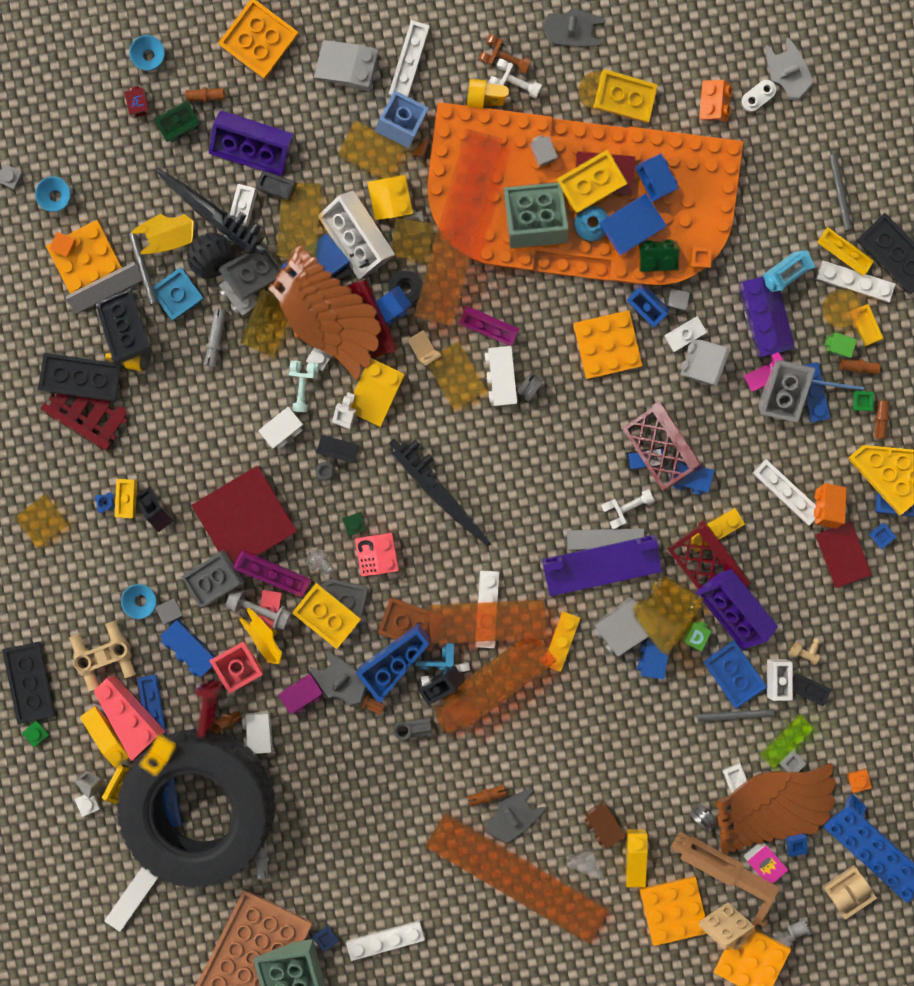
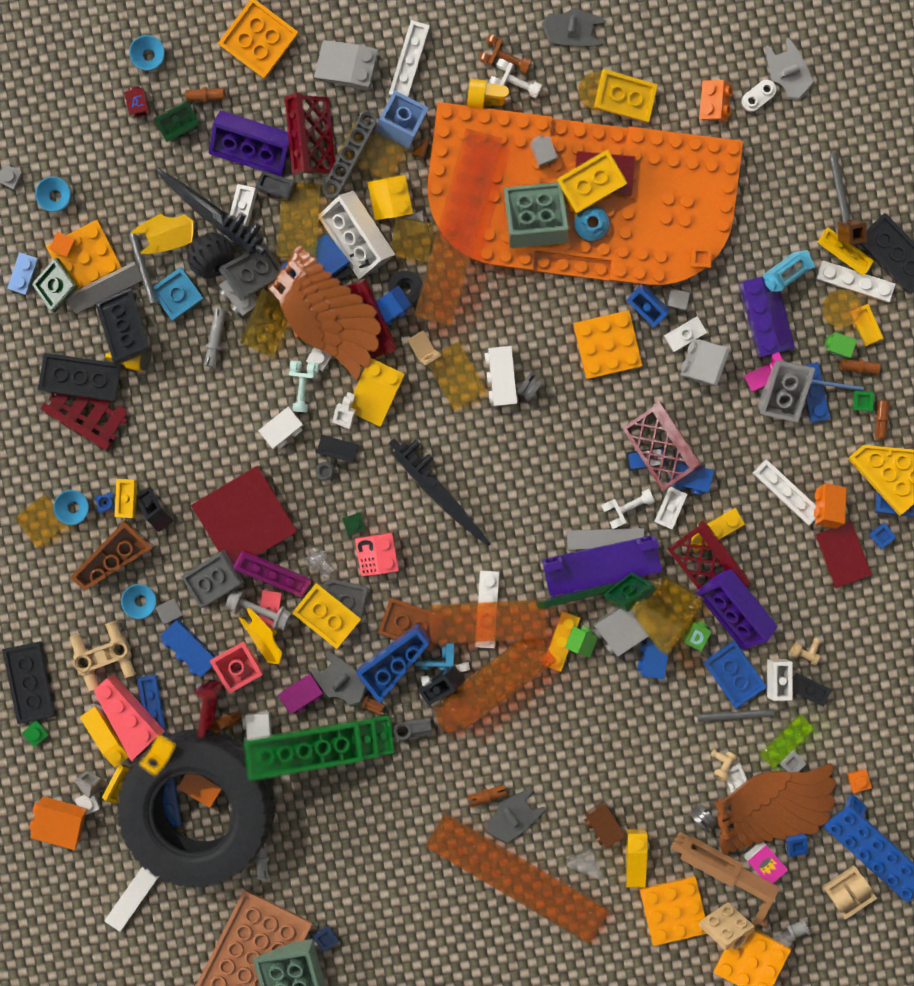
(23, 273): none -> light blue plate
(55, 285): none -> tile
(57, 822): none -> orange brick
(61, 507): none -> dark azure piece
(116, 551): none -> dark orange wedge
(200, 788): none -> orange brick
(299, 134): none -> dark red fence
(319, 747): none -> green slope
(350, 146): none -> dark grey beam
(385, 940): white plate -> none
(489, 326): magenta plate -> none
(573, 596): none -> dark green tile
(581, 641): none -> bright green brick
(629, 591): none -> dark green tile
(632, 224): blue tile -> none
(656, 177): blue brick -> none
(658, 255): dark green bracket -> none
(670, 507): none -> white plate
(727, 762): none -> tan piece
(852, 231): none -> reddish brown brick

